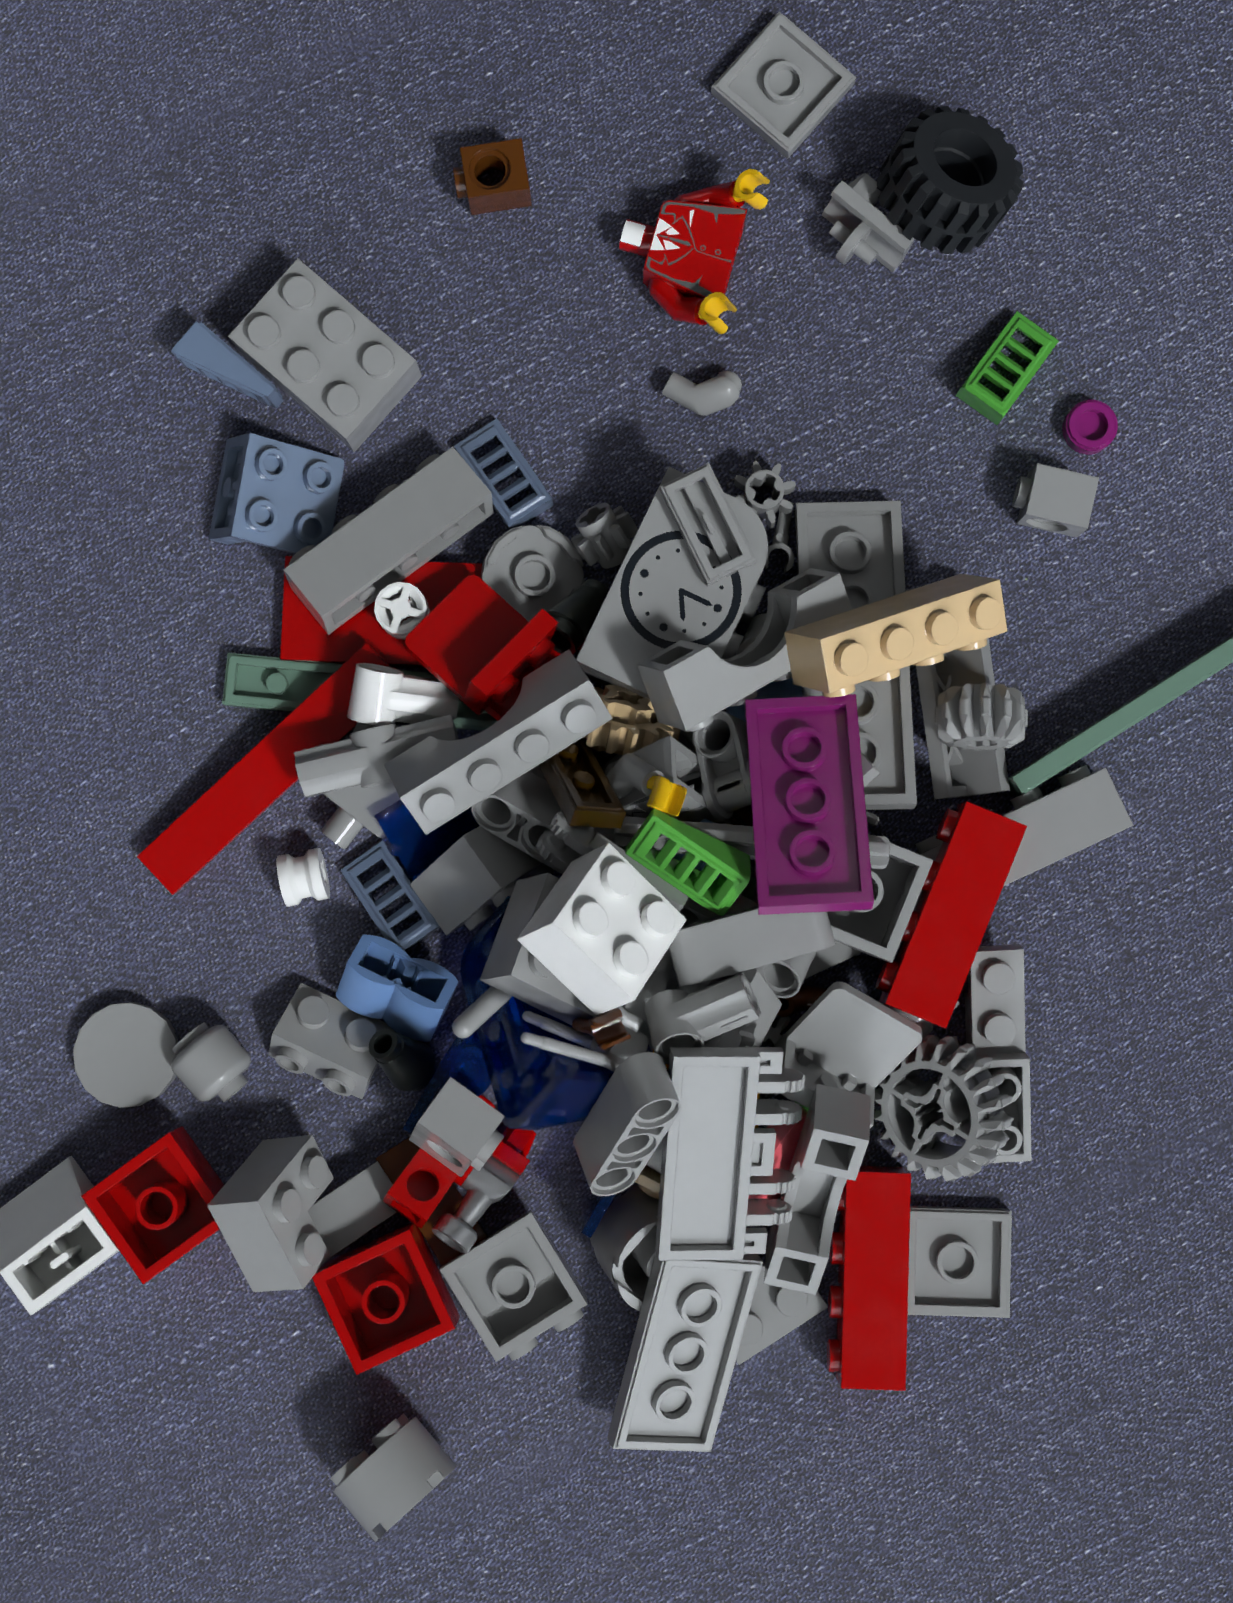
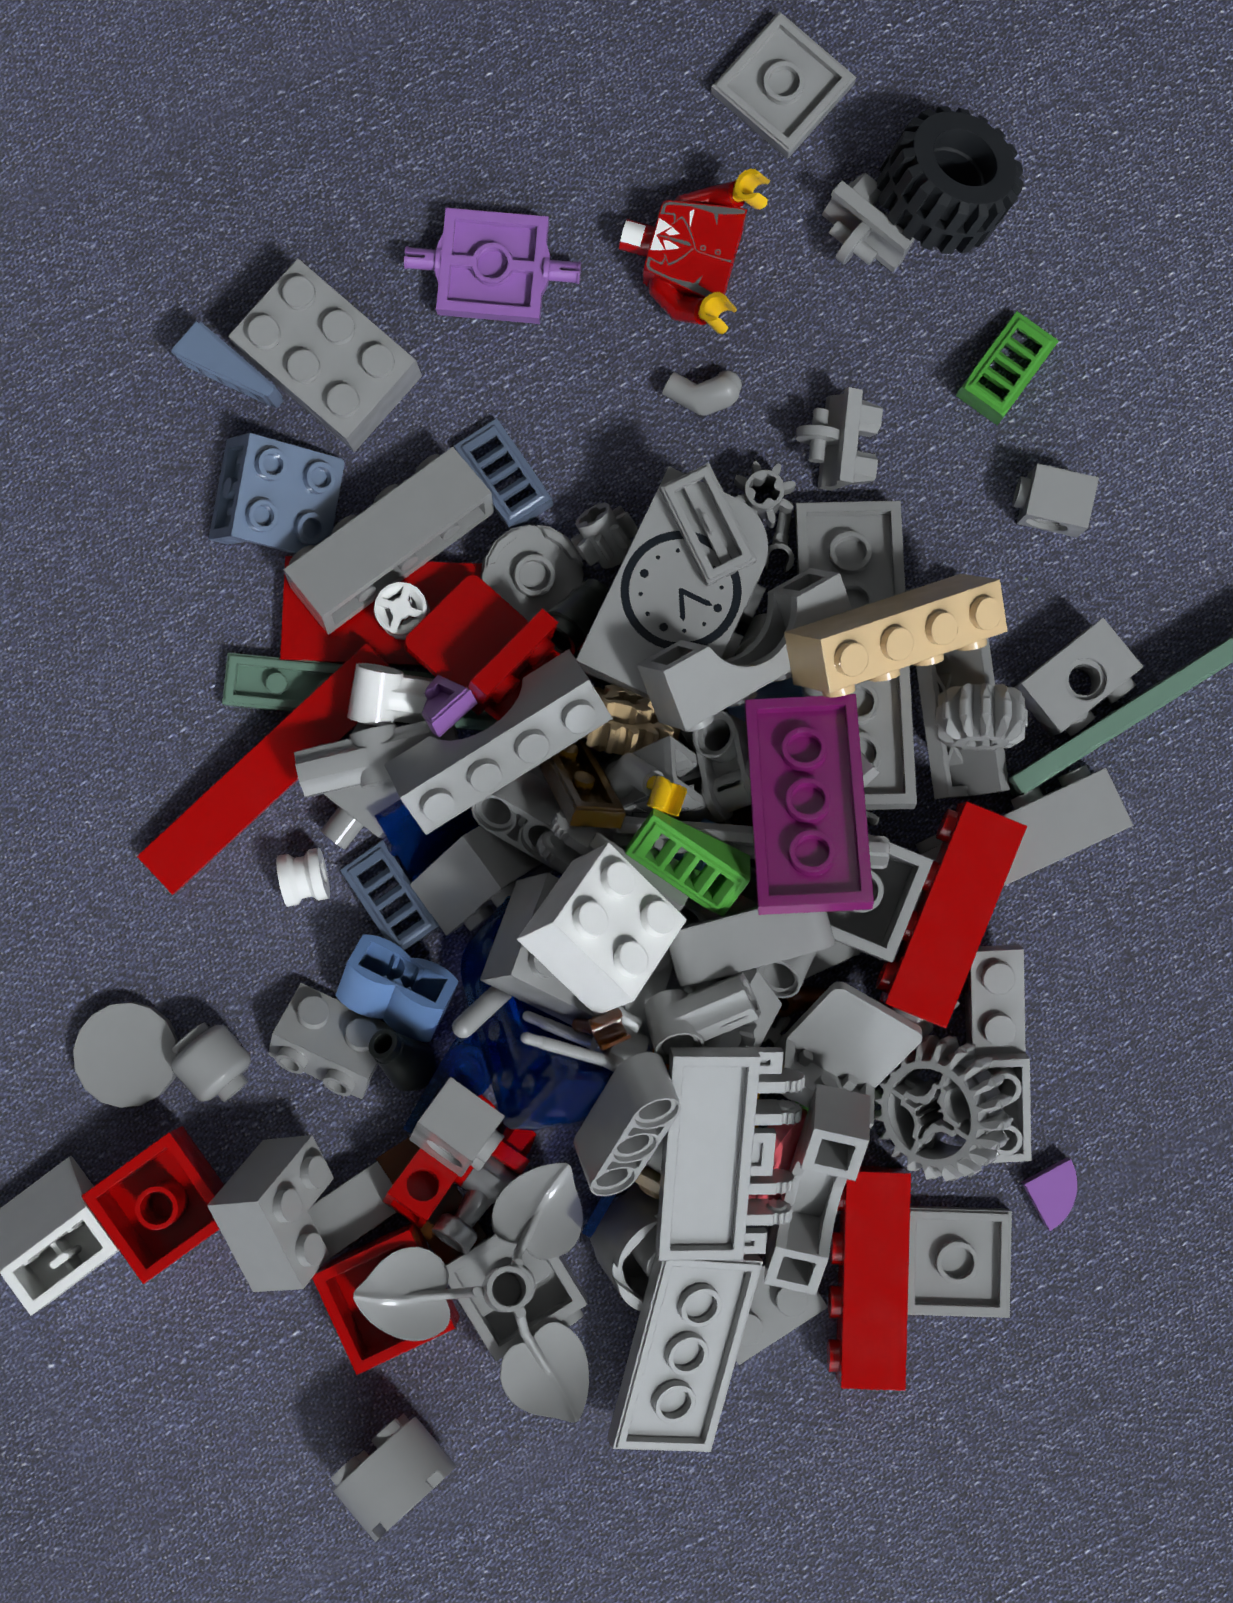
(410, 1296): none -> light grey plant
(446, 704): none -> medium lavender tile
(492, 265): none -> medium lavender plate
(501, 156): reddish brown brick -> none
(835, 439): none -> light grey hips
(1053, 1192): none -> medium lavender tile
(1090, 427): magenta tile -> none
(1098, 654): none -> light grey brick

